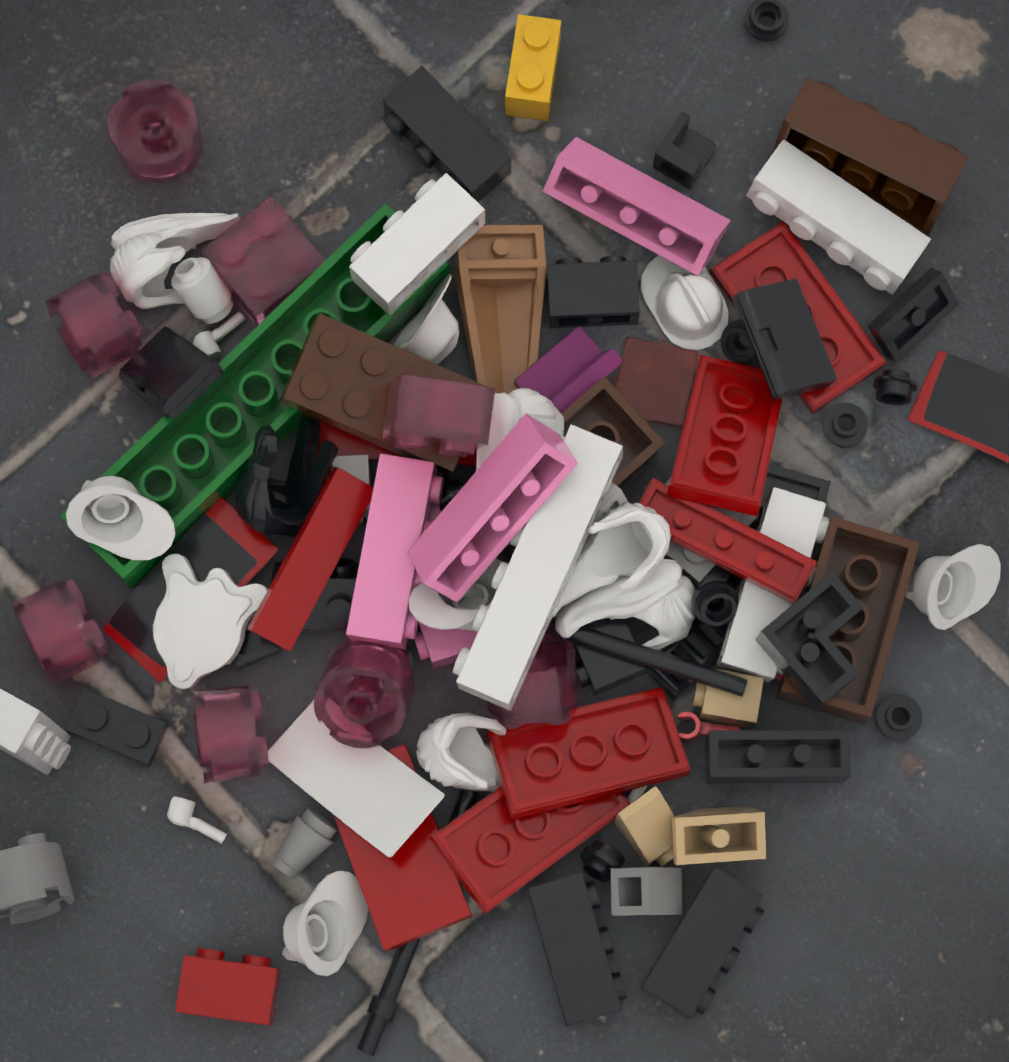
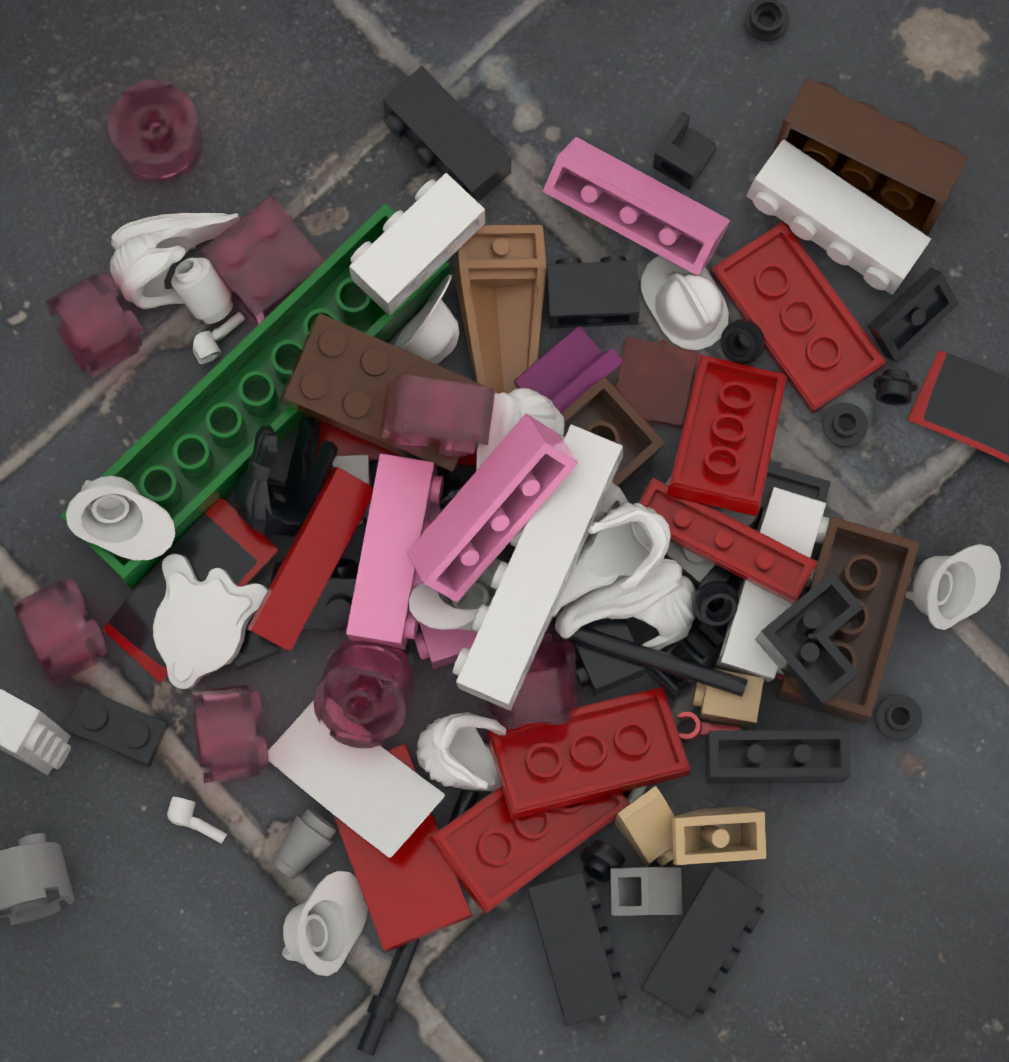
(170, 373): black piece -> none
(228, 988): red brick -> none
(532, 67): yellow brick -> none
(784, 339): black piece -> none

